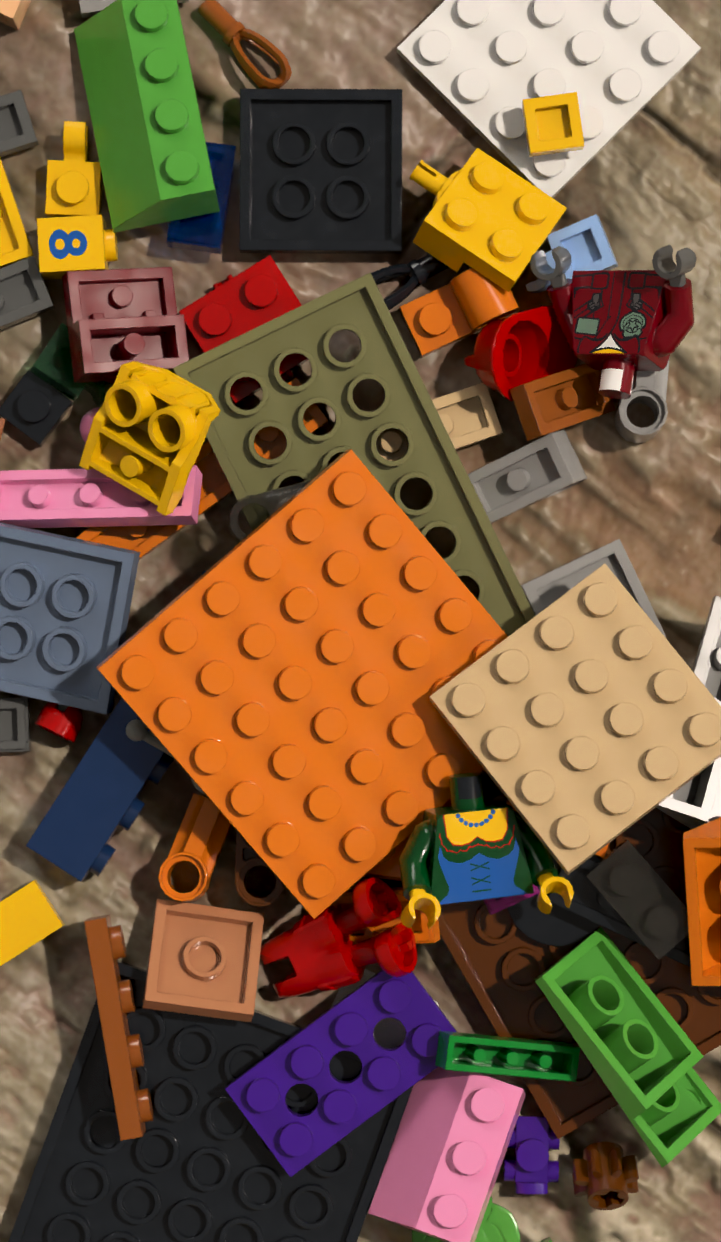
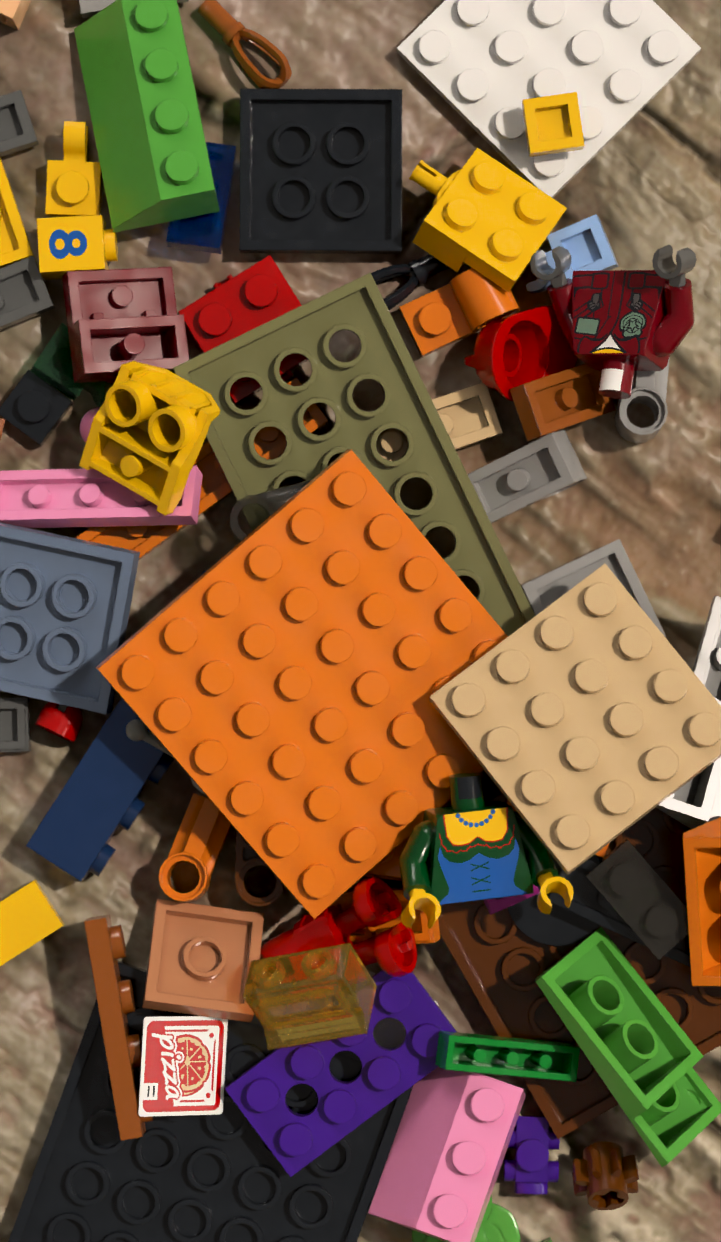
(182, 1066): none -> sticker
(310, 995): none -> clear yellow window

